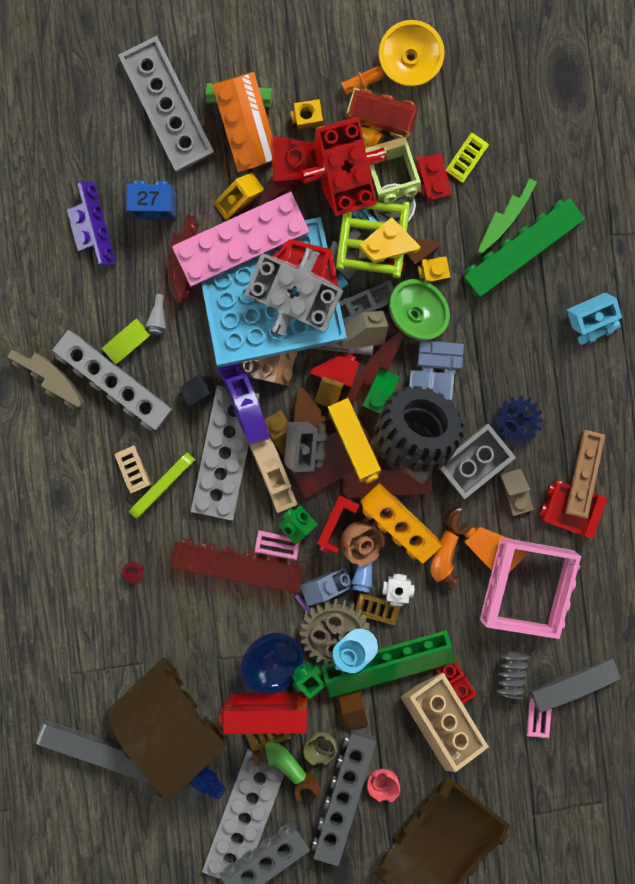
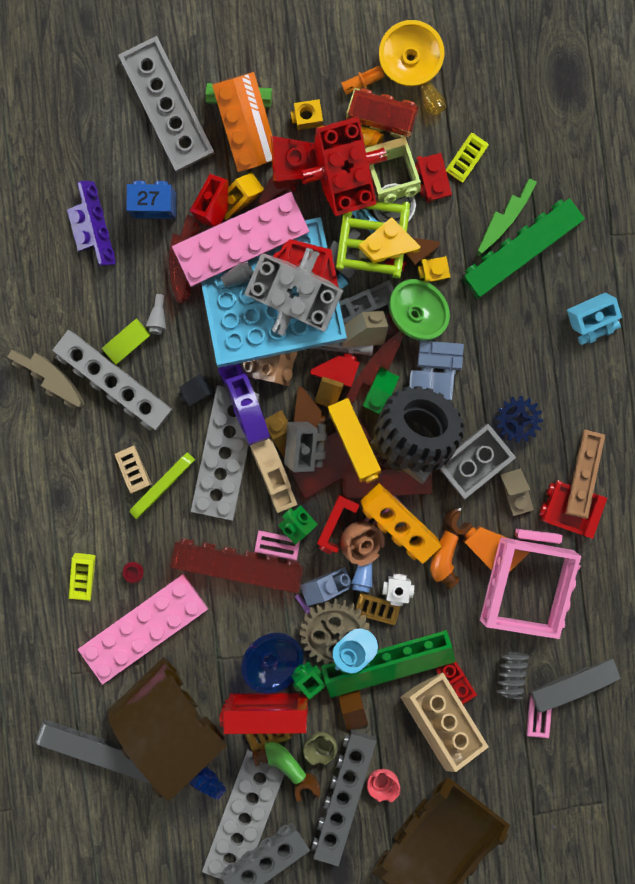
(77, 560): none -> neon yellow slope
(143, 629): none -> bright pink plate
(211, 201): none -> red slope
(237, 275): none -> dark grey cone
(432, 98): none -> clear yellow cone
(538, 536): none -> bright pink tile

